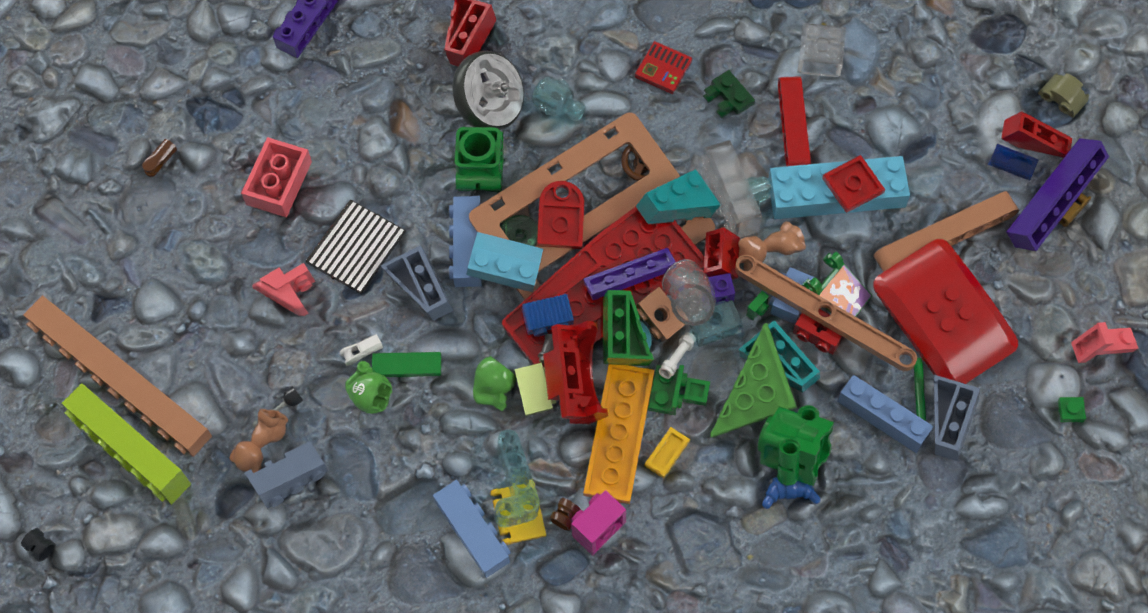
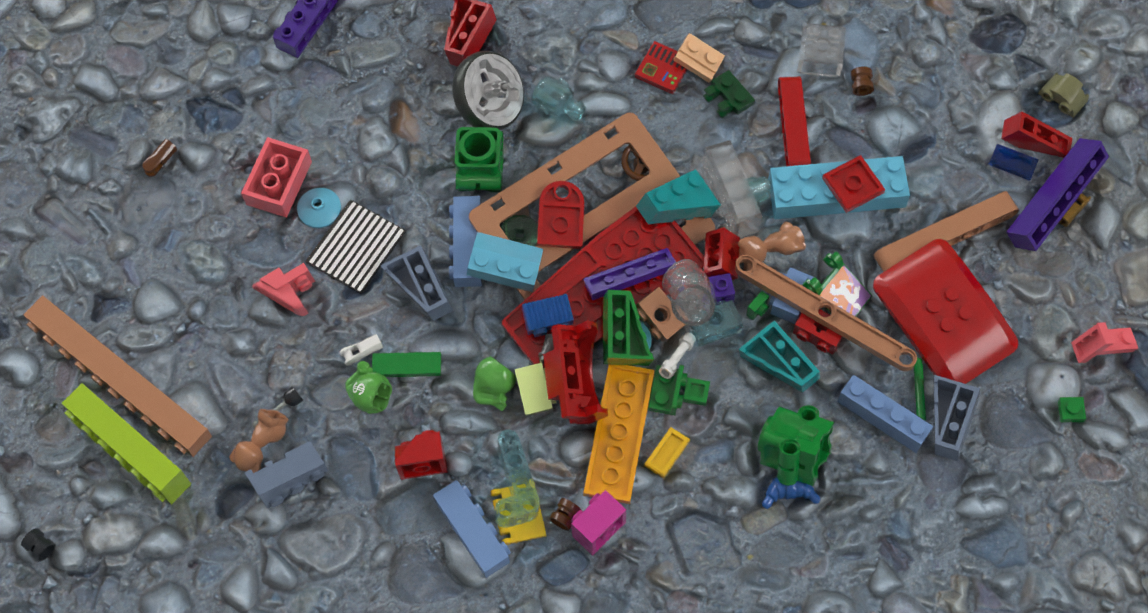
(322, 215): none -> medium azure dish
(421, 456): none -> red slope
(699, 57): none -> light nougat plate
(758, 389): bright green tile -> none
(862, 81): none -> reddish brown wheel

